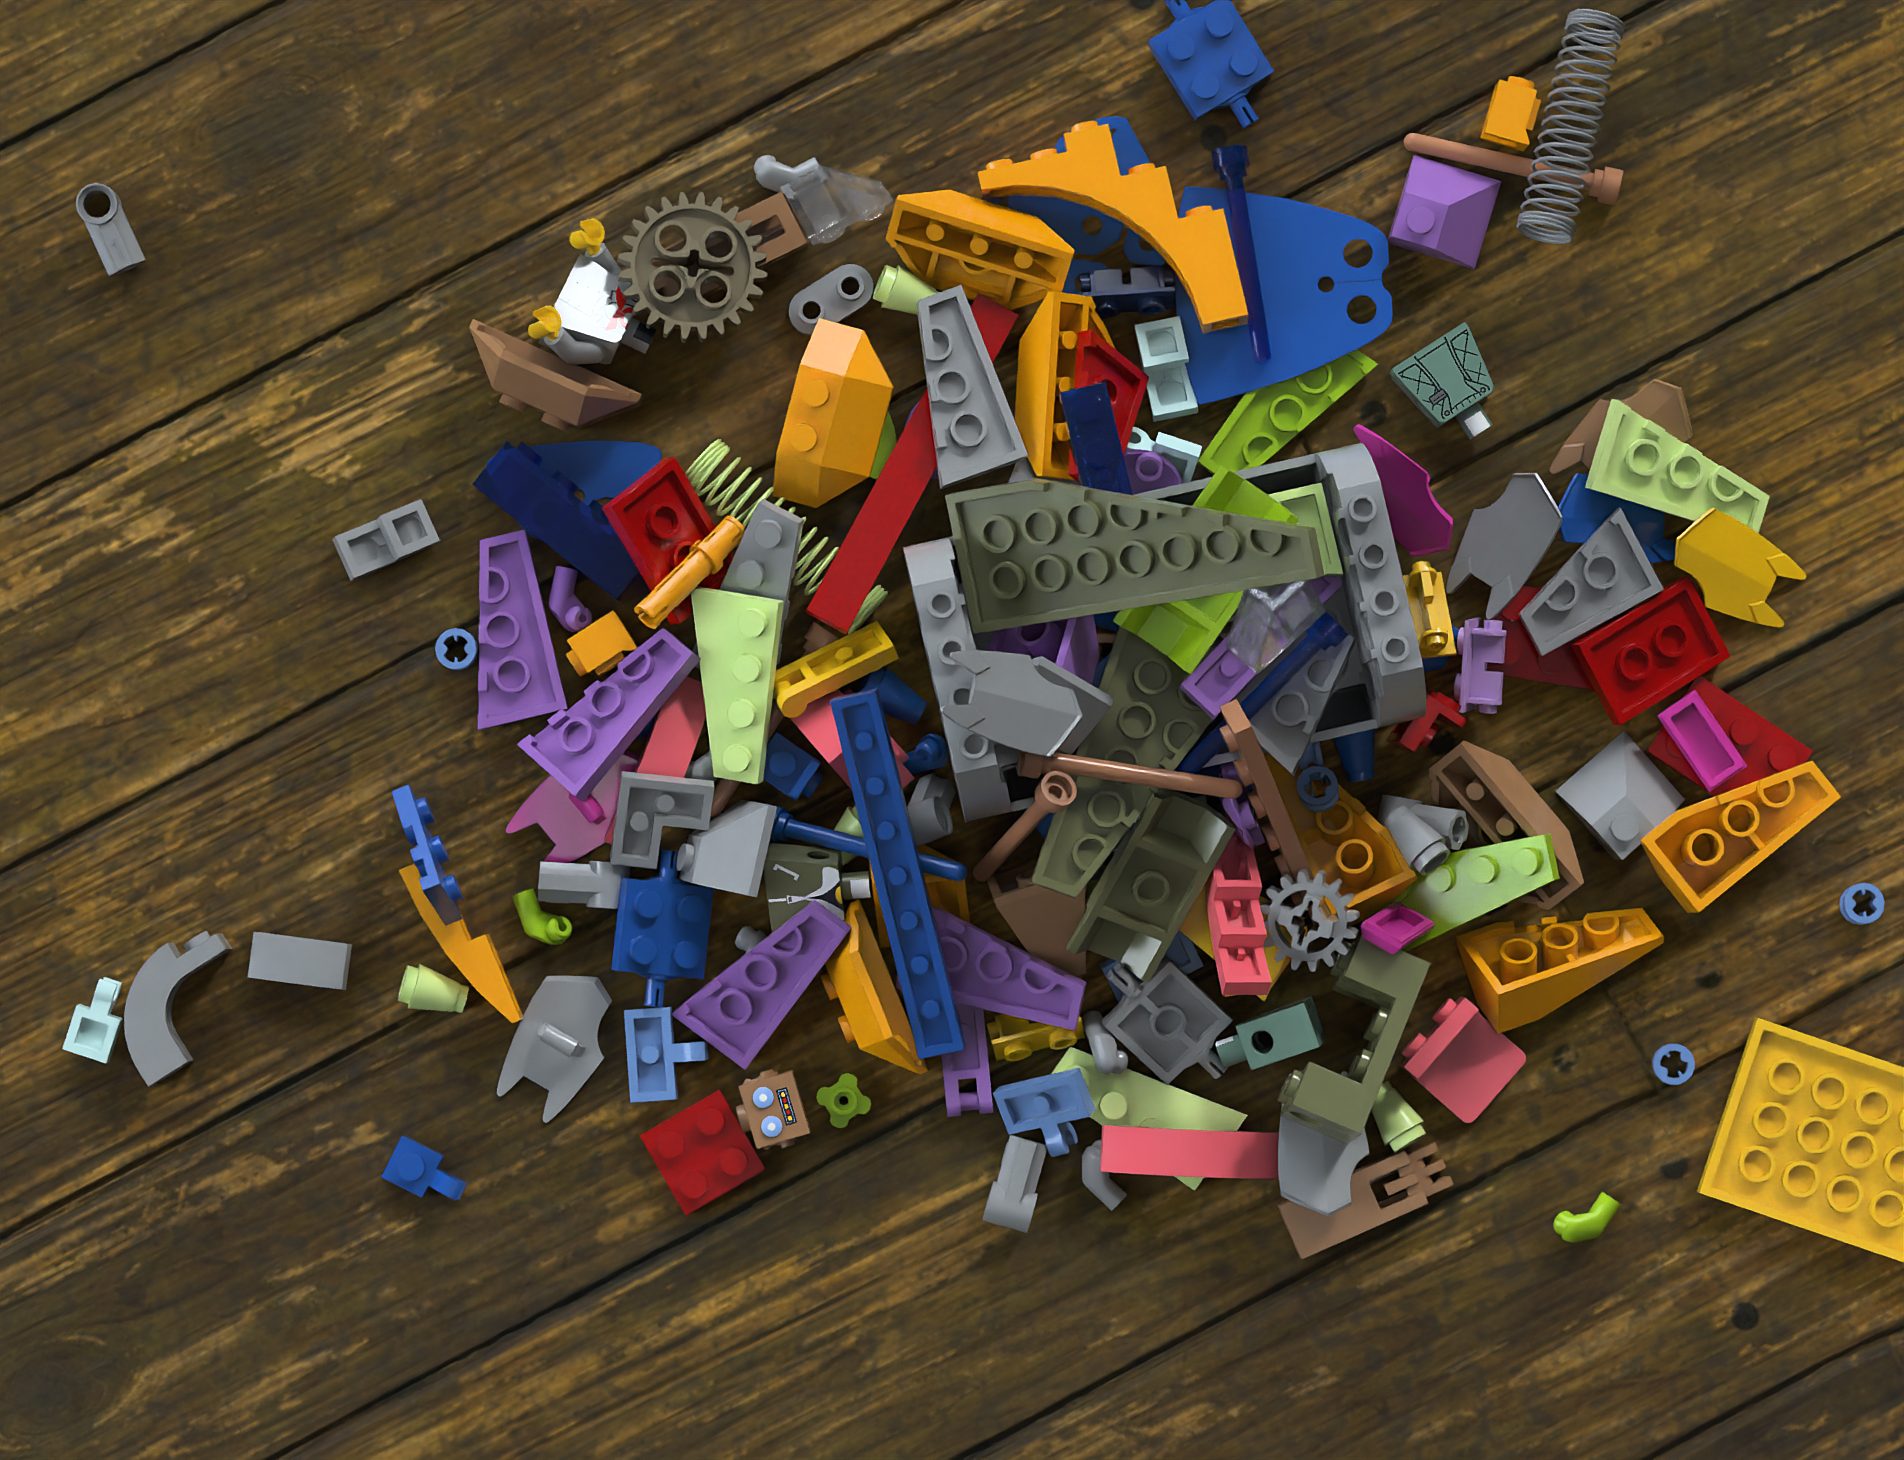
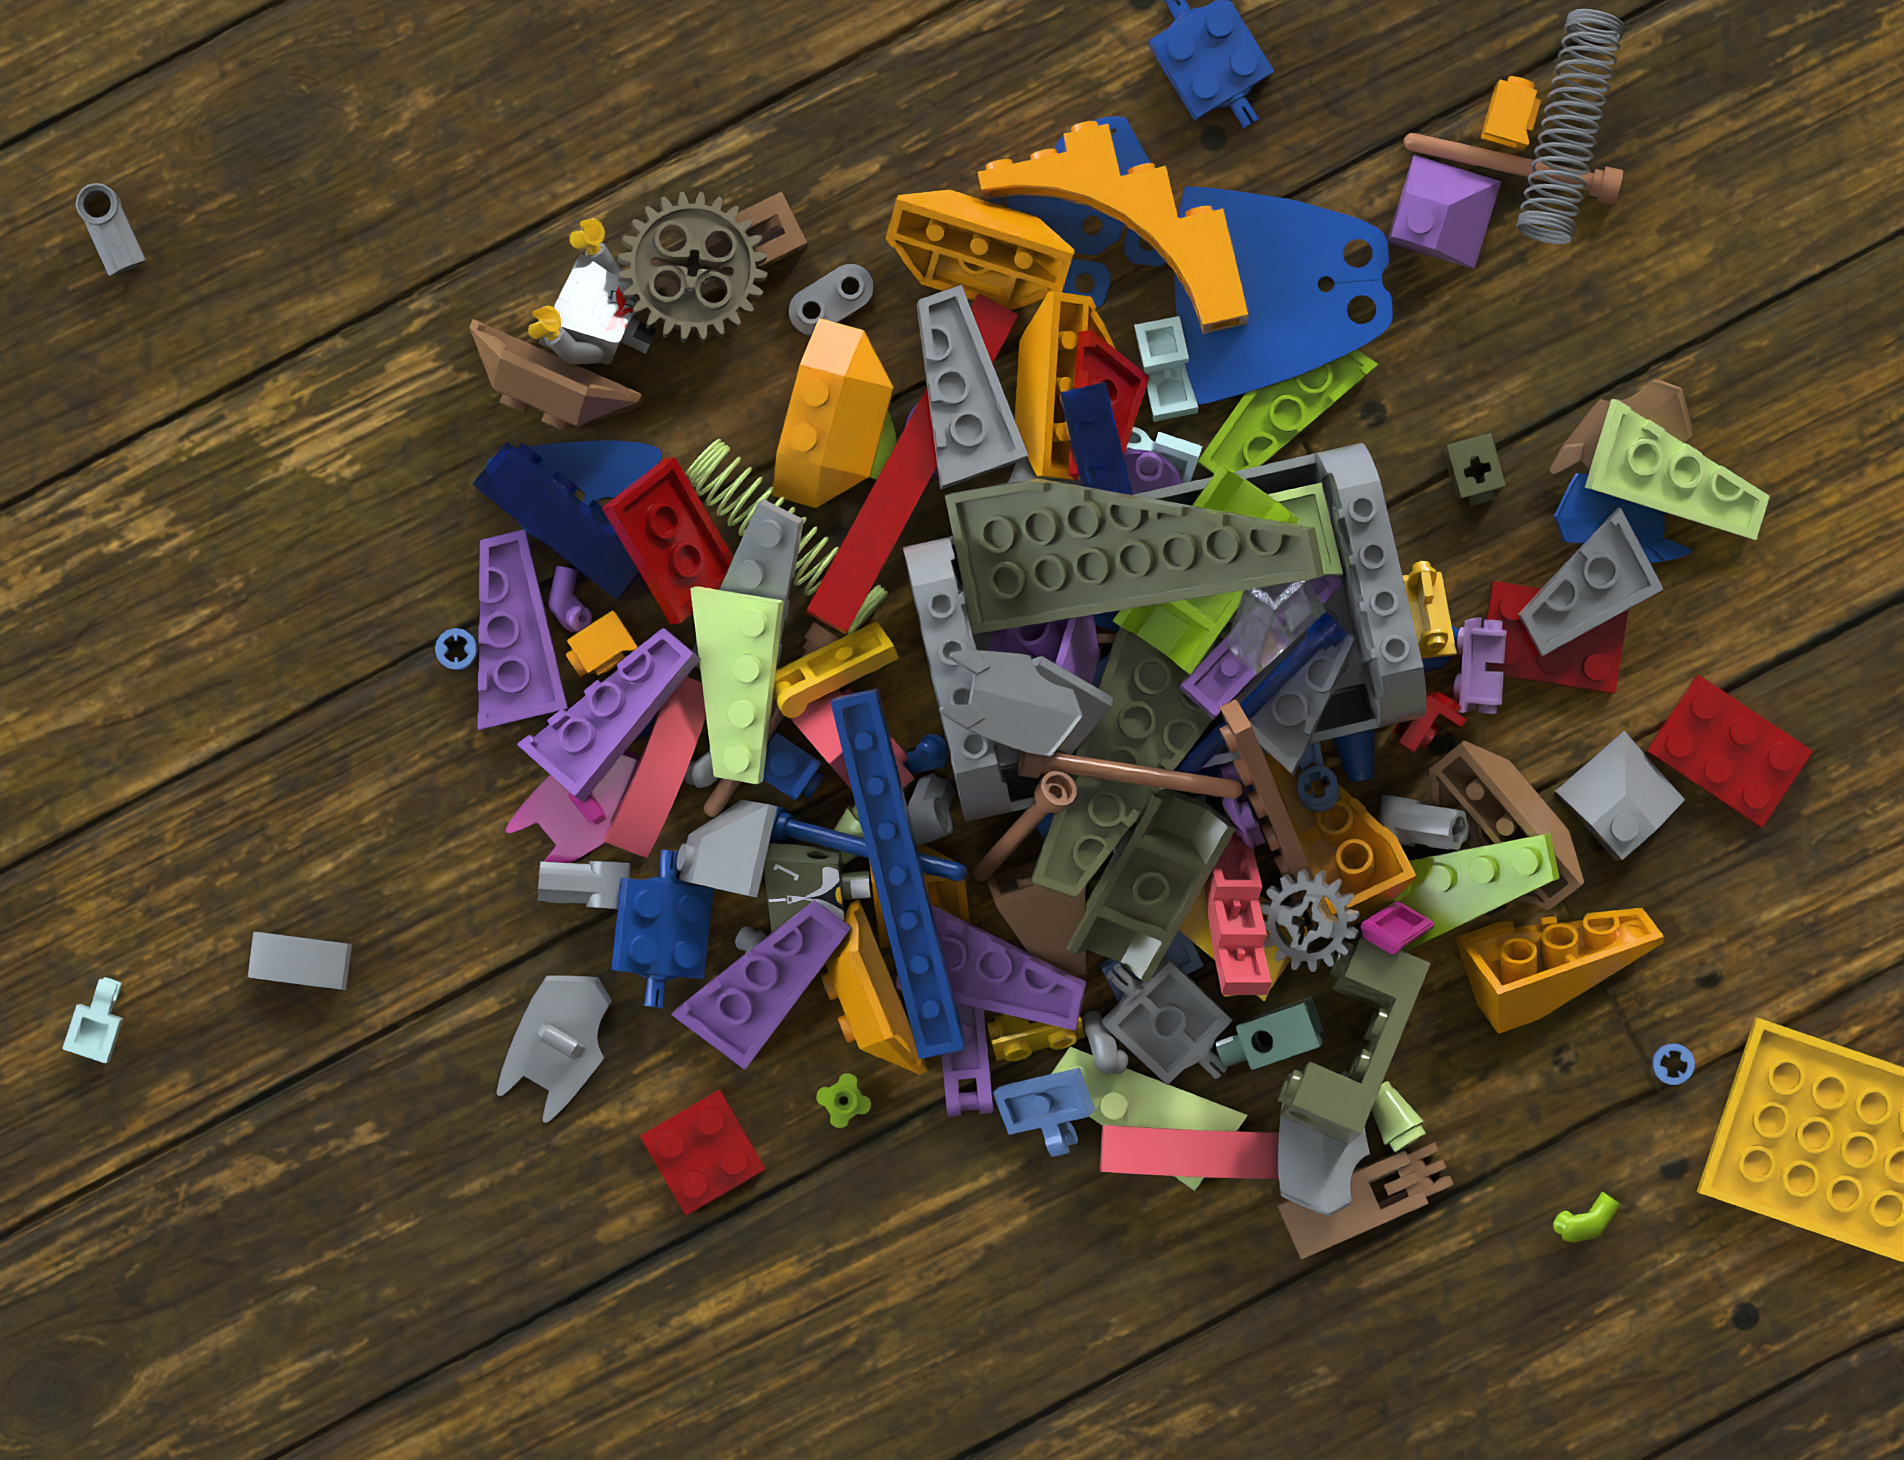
(149, 1004): light grey arch -> none
(386, 540): light grey slope -> none
(417, 1169): blue plate -> none
(428, 855): blue wing -> none
(431, 990): yellowish green cone -> none
(474, 958): light orange slope -> none
(538, 923): lime arm -> none
(652, 802): light grey plate -> none
(654, 1054): medium blue plate -> none
(702, 560): light orange pin -> none
(772, 1109): medium nougat head -> none
(775, 174): light grey arm -> none
(831, 200): clear slope -> none
(895, 695): blue cone -> none
(901, 289): yellowish green cone -> none
(1013, 1194): light grey piece -> none
(1098, 1181): light grey arm -> none
(1149, 291): dark blue hinge -> none
(1231, 166): clear blue piece -> none
(1412, 510): dark pink shield -> none
(1417, 841): light grey cone -> none
(1448, 381): torso -> none
(1462, 1059): coral bracket -> none
(1483, 452): none -> olive brick
(1507, 540): light grey shield -> none
(1650, 650): red plate -> none
(1702, 740): dark pink tile -> none
(1723, 838): light orange wedge -> none
(1733, 566): yellow shield -> none
(1847, 903): medium blue bush -> none

